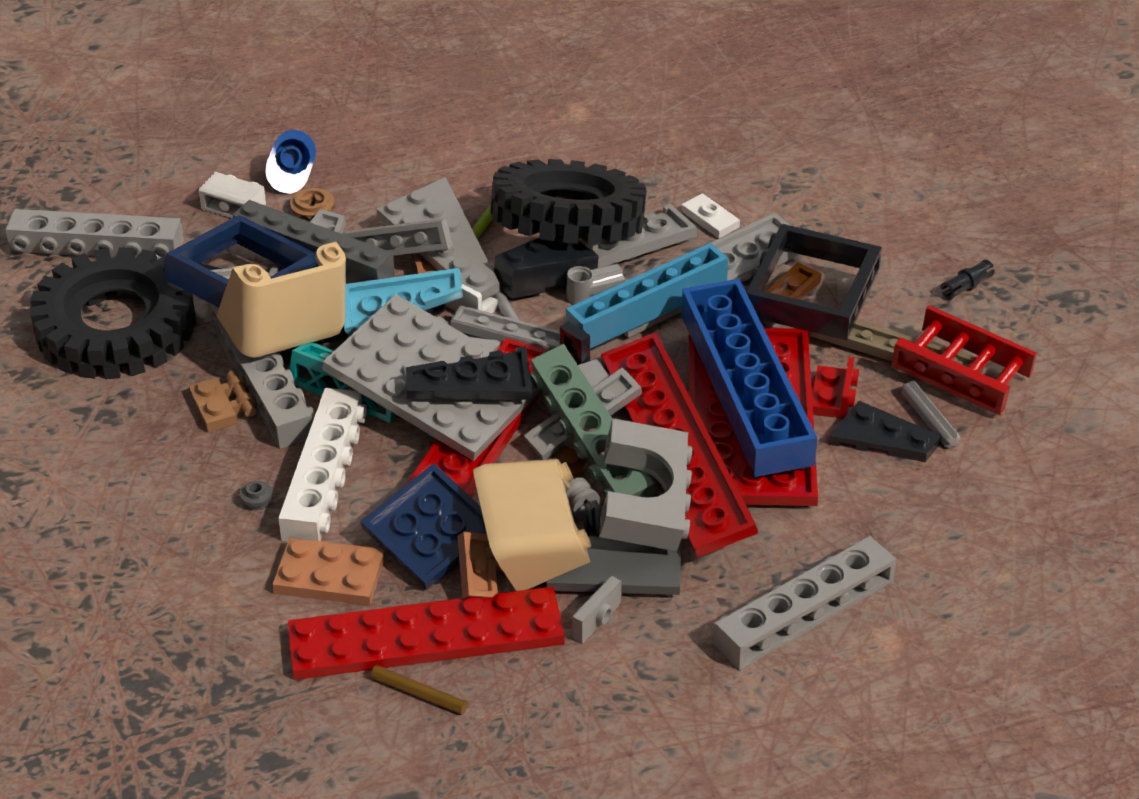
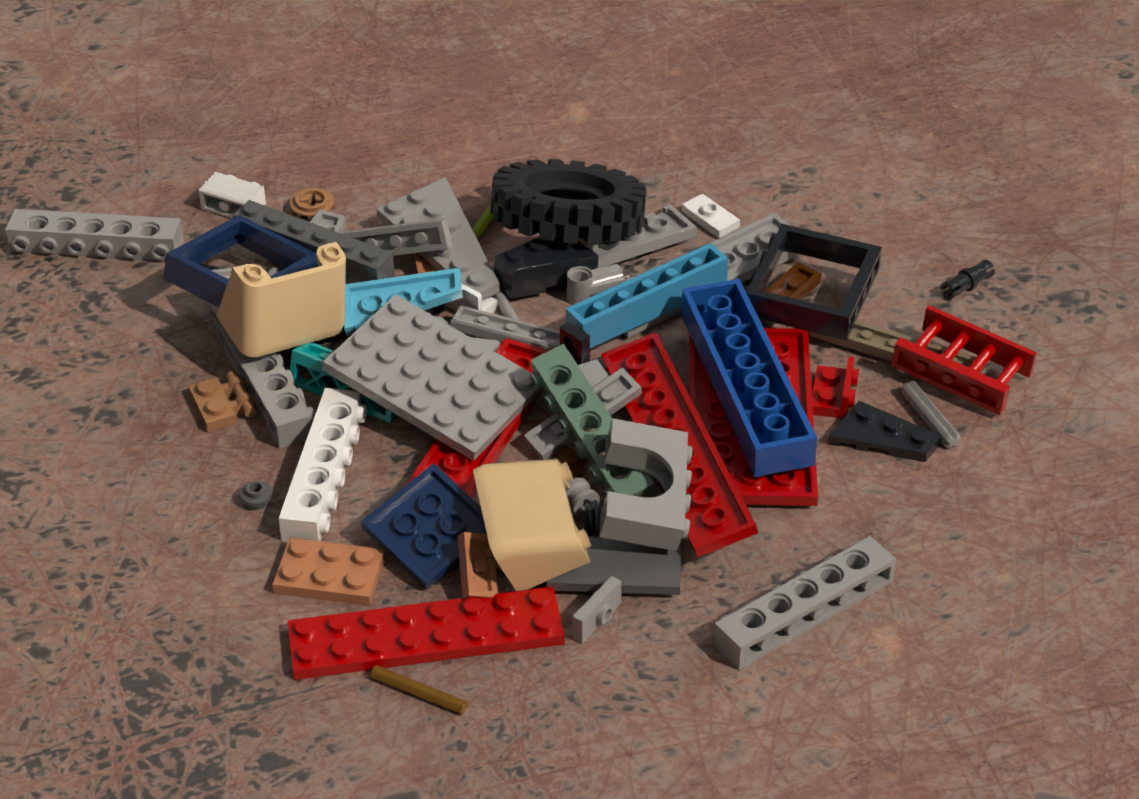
(75, 345): black tyre -> none
(290, 161): blue piece -> none
(486, 378): black wing -> none

